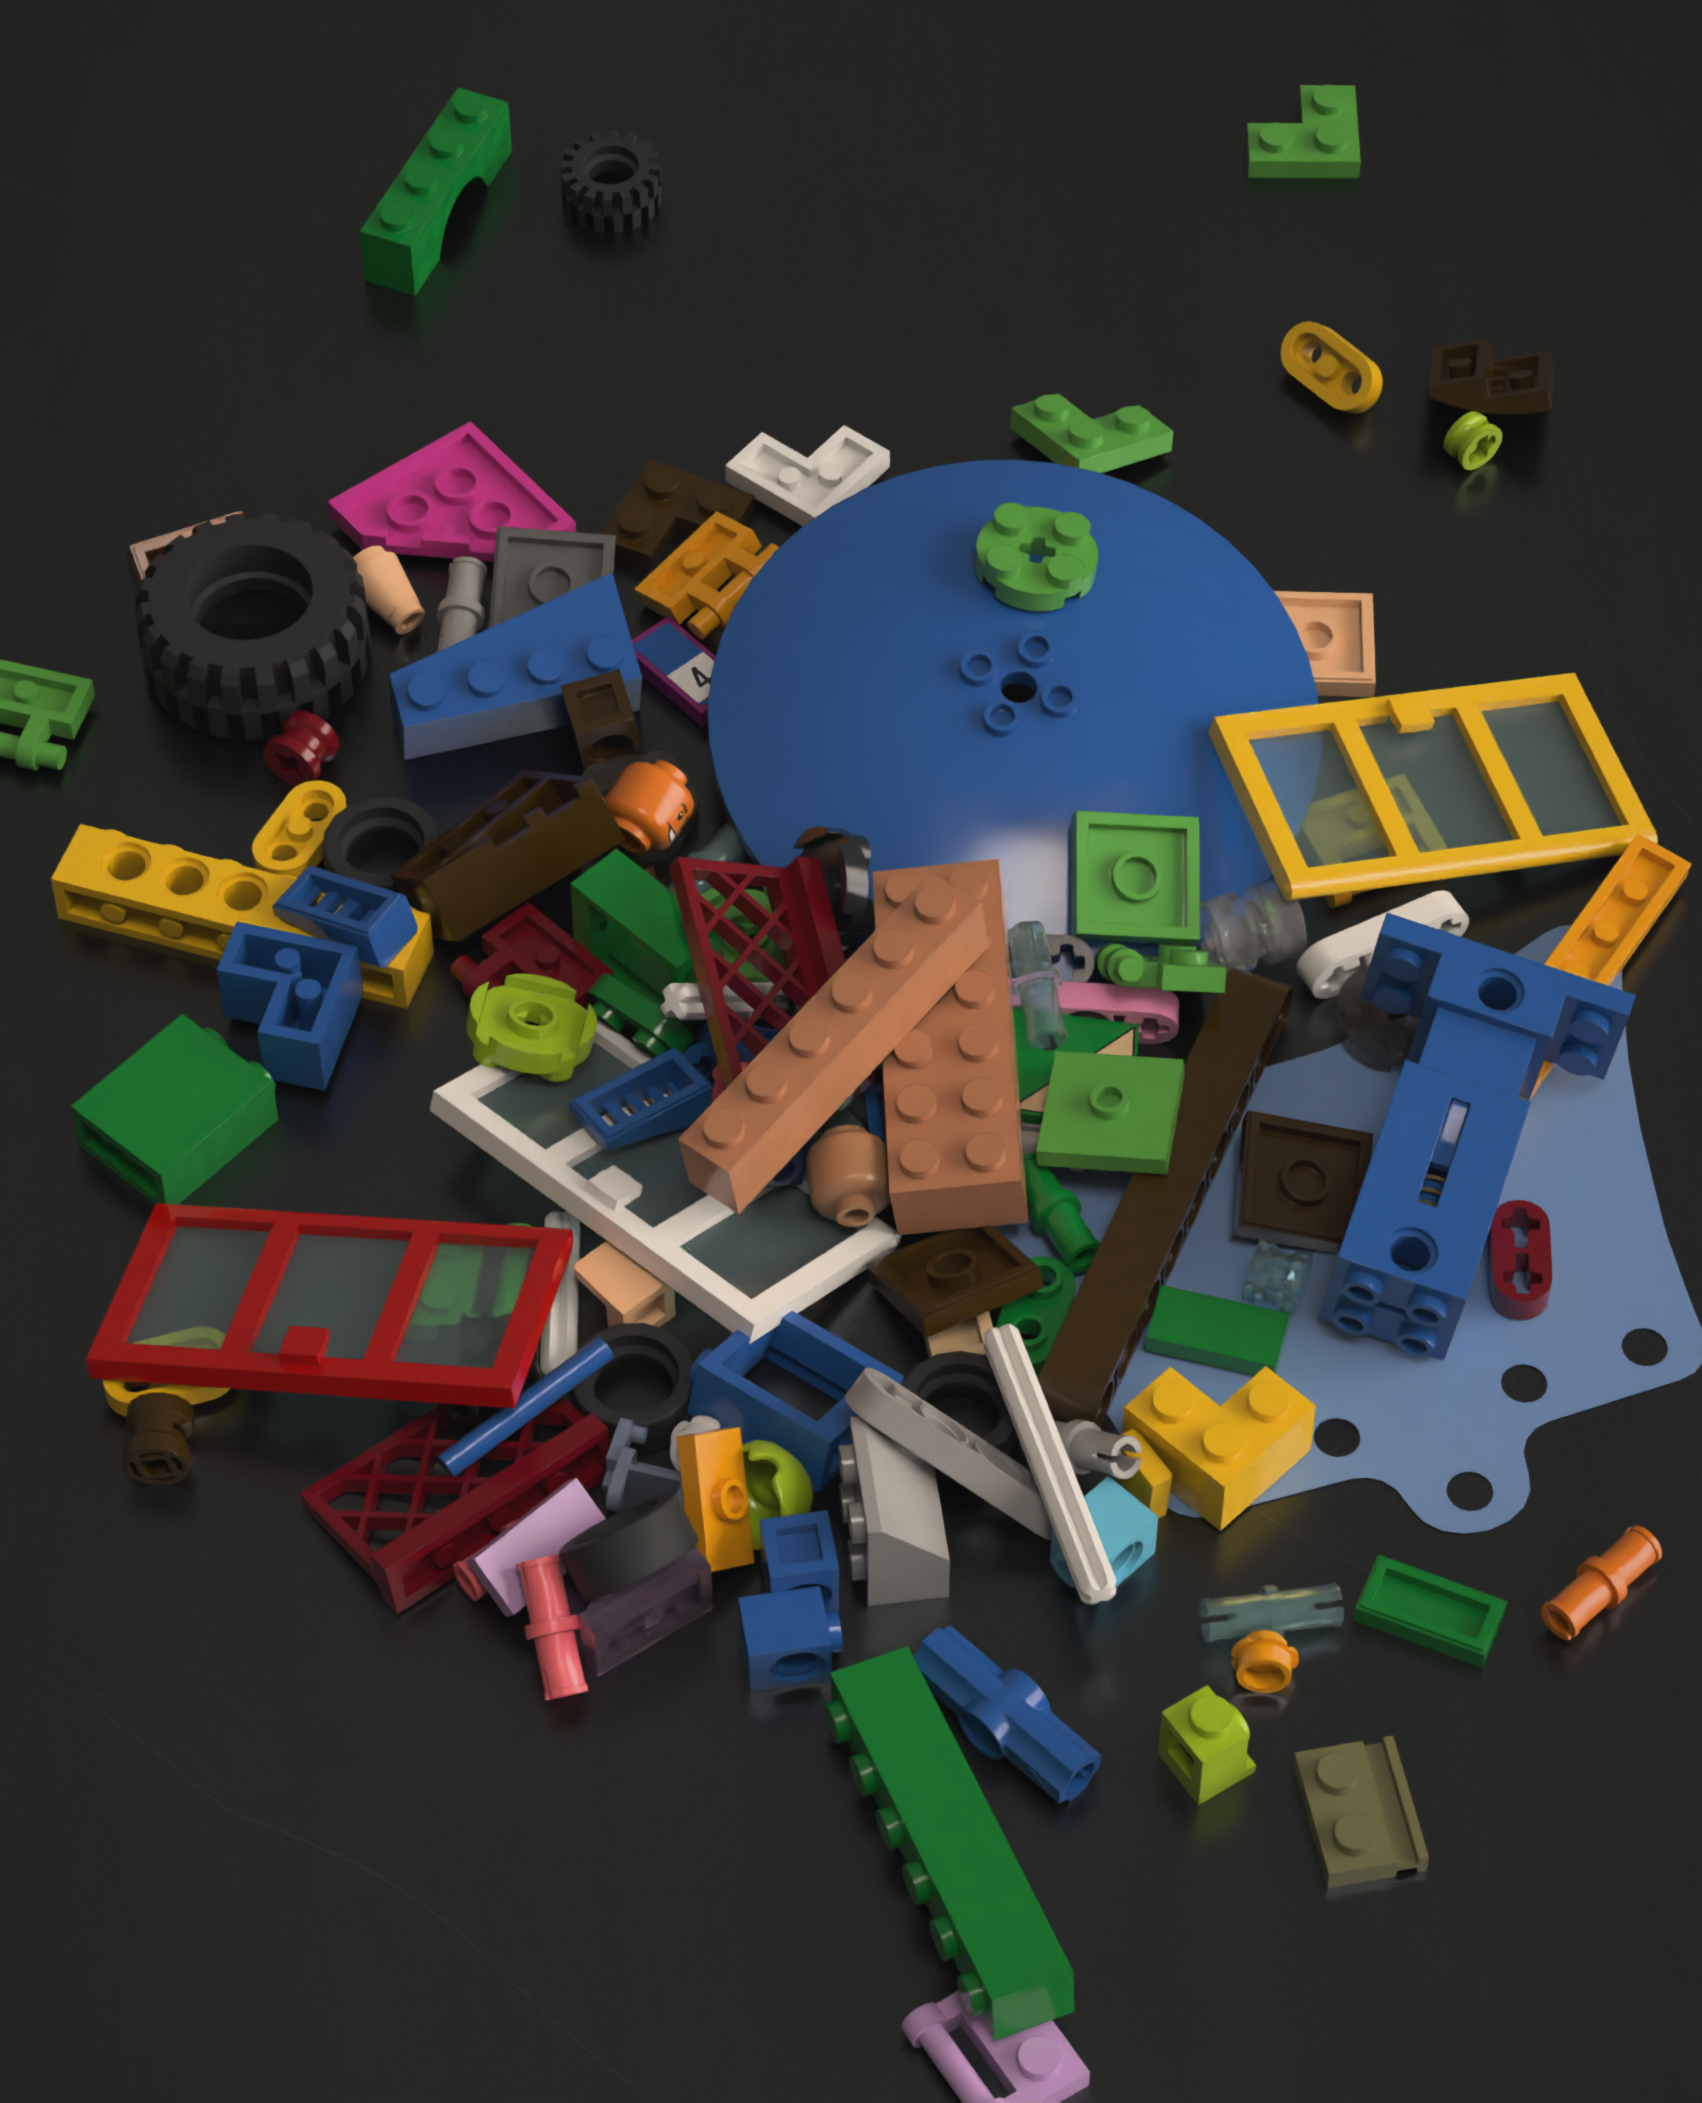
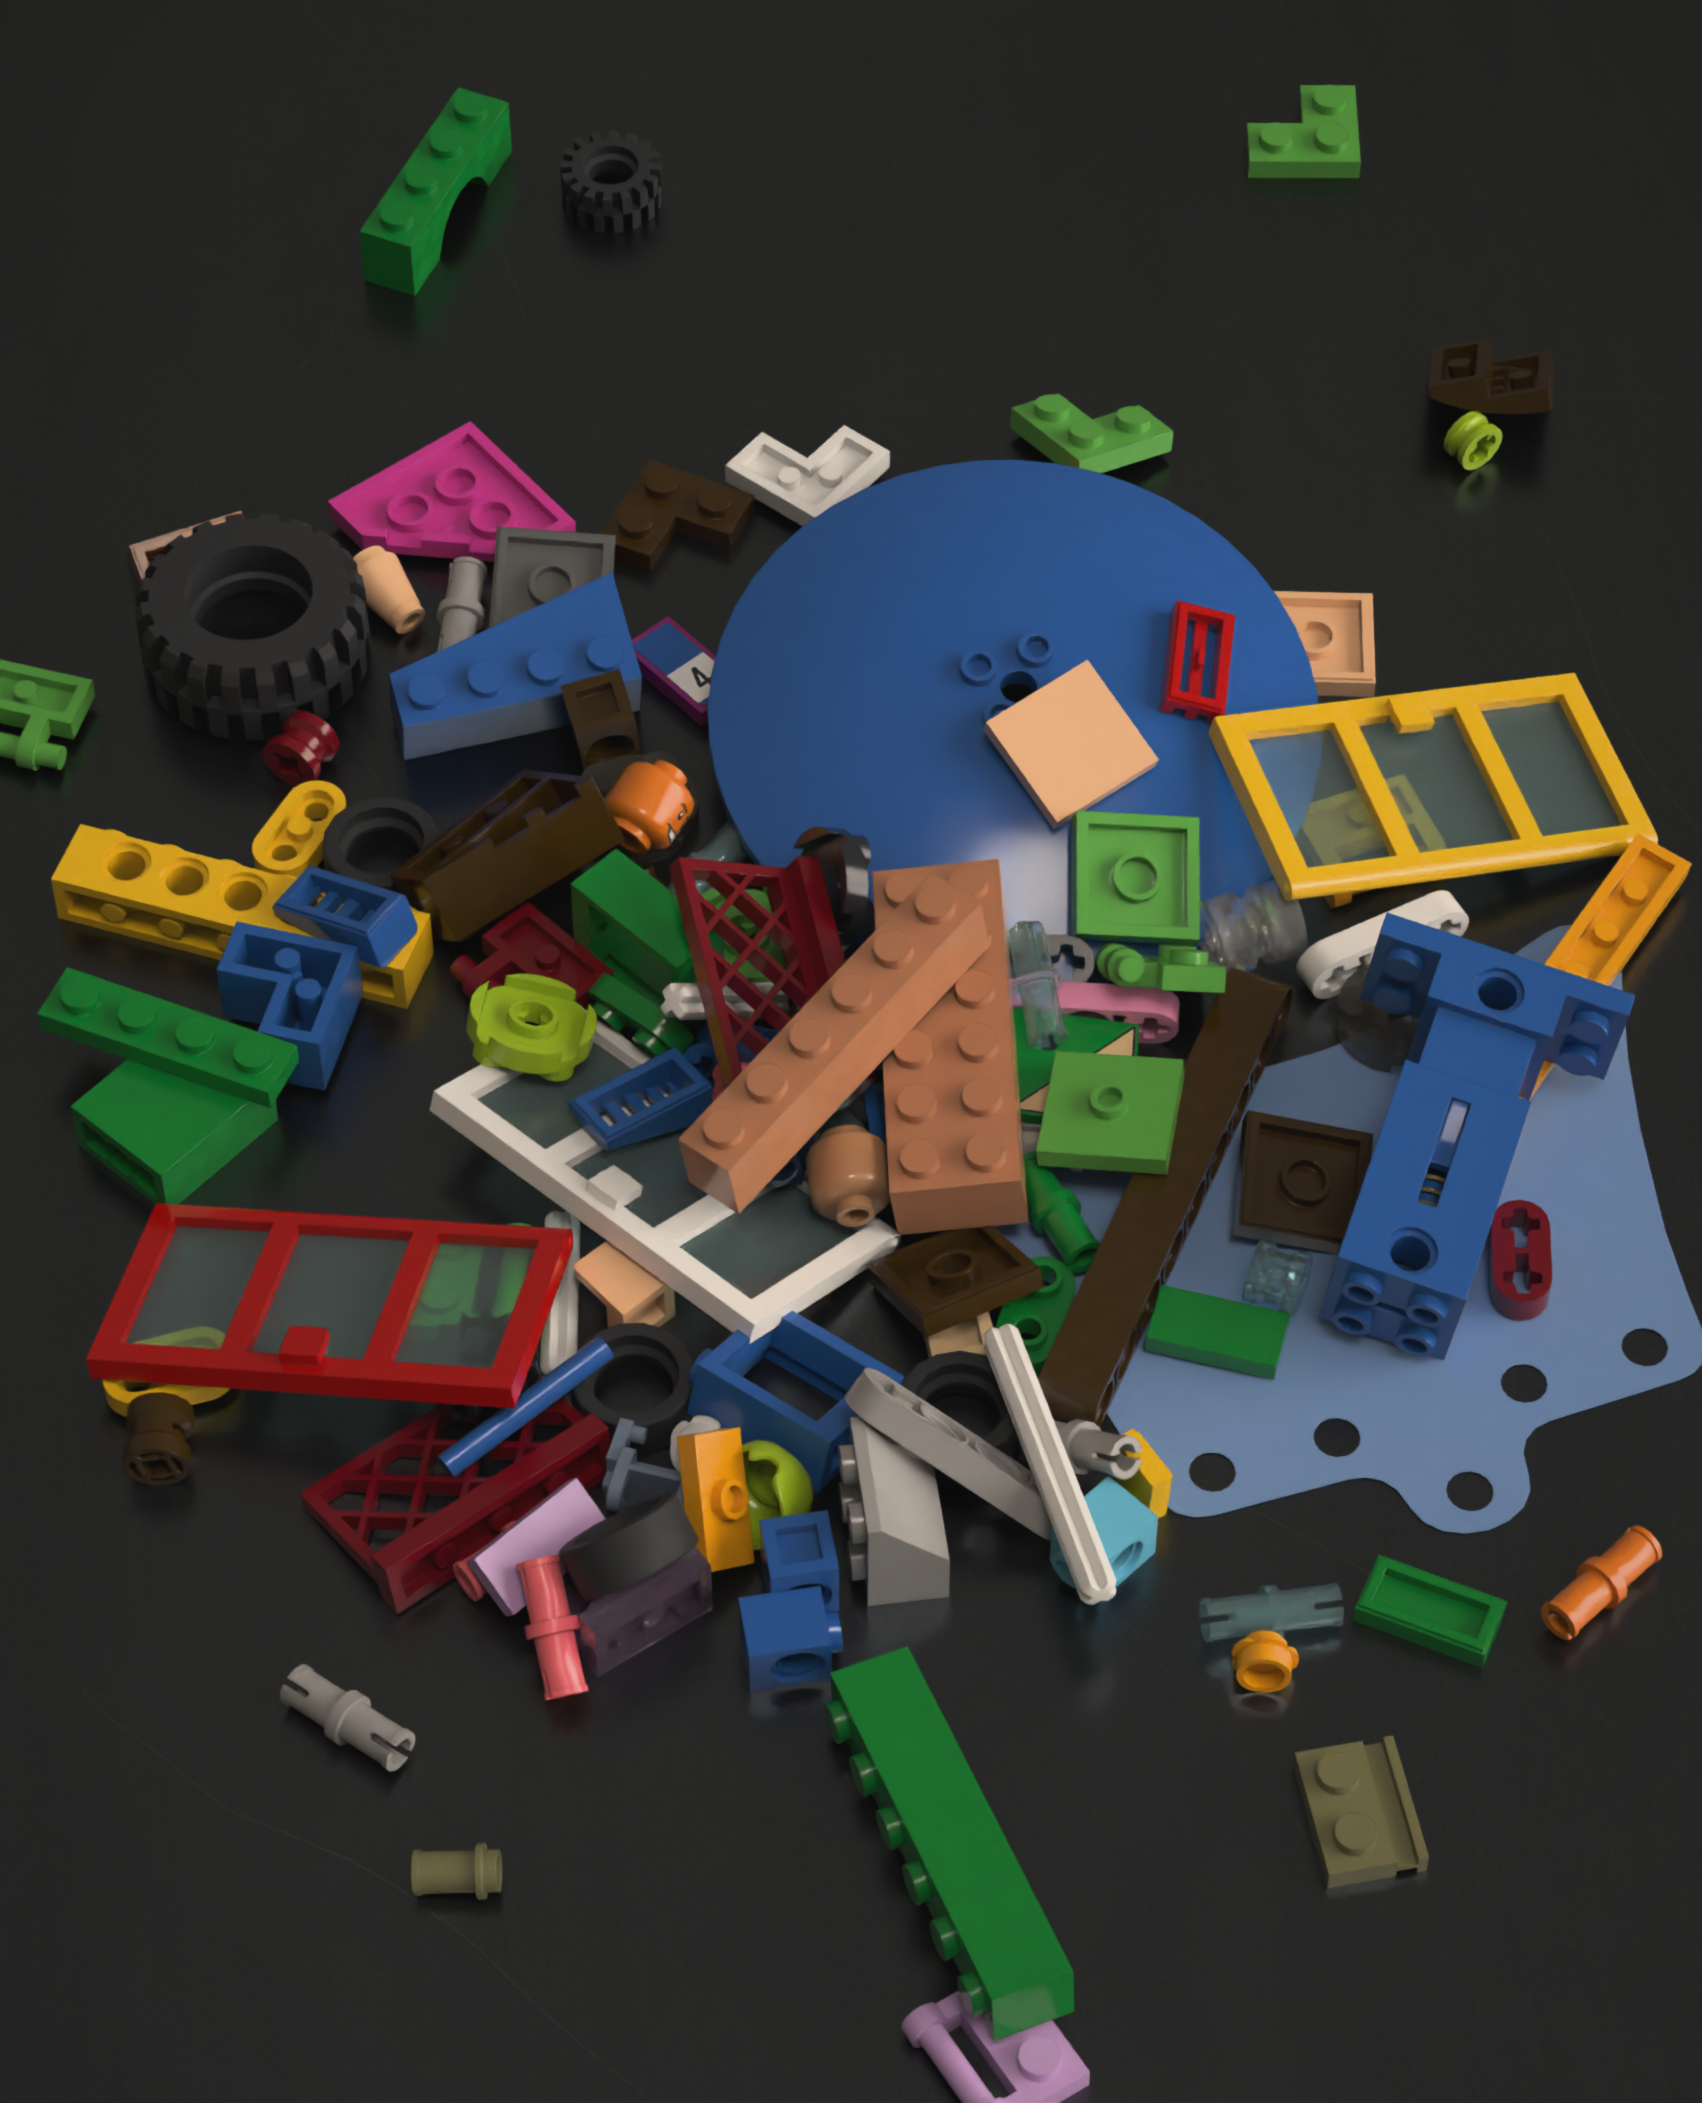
(168, 1037): none -> green plate
(347, 1717): none -> light grey pin
(457, 1871): none -> olive pin
(698, 568): light orange plate -> none
(1006, 1715): blue piece -> none
(1060, 537): bright green plate -> none
(1070, 744): none -> light nougat tile
(1191, 699): none -> red tile
(1213, 1737): lime brick -> none
(1227, 1451): yellow brick -> none
(1334, 371): yellow plate -> none

